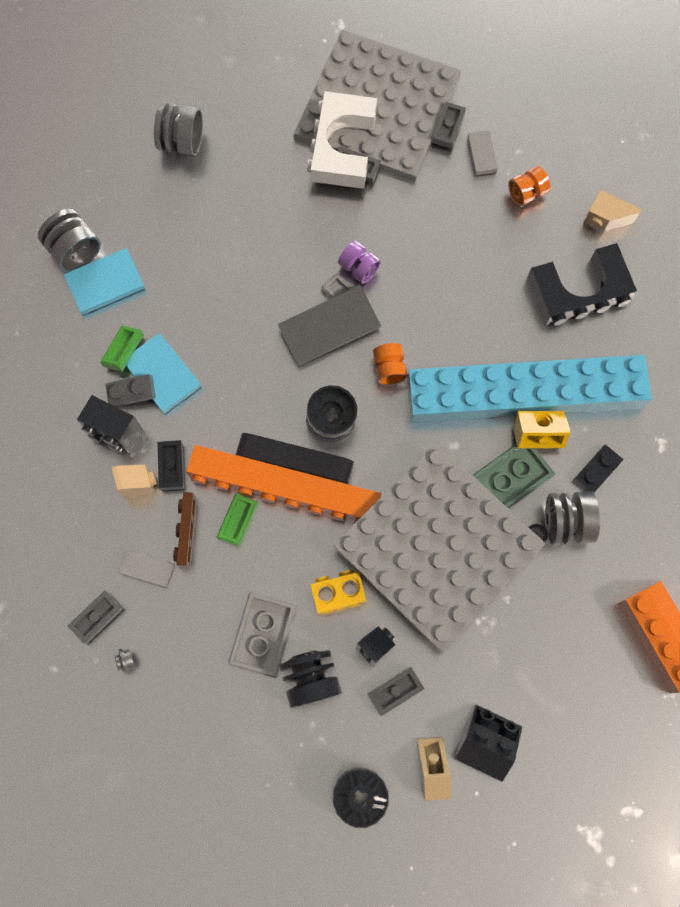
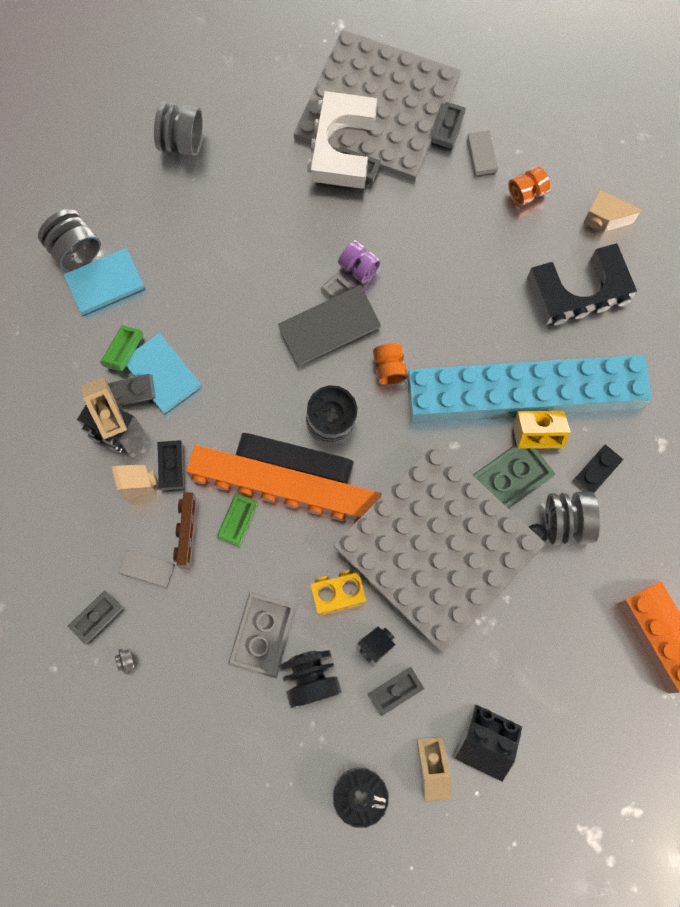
(103, 408): none -> tan slope

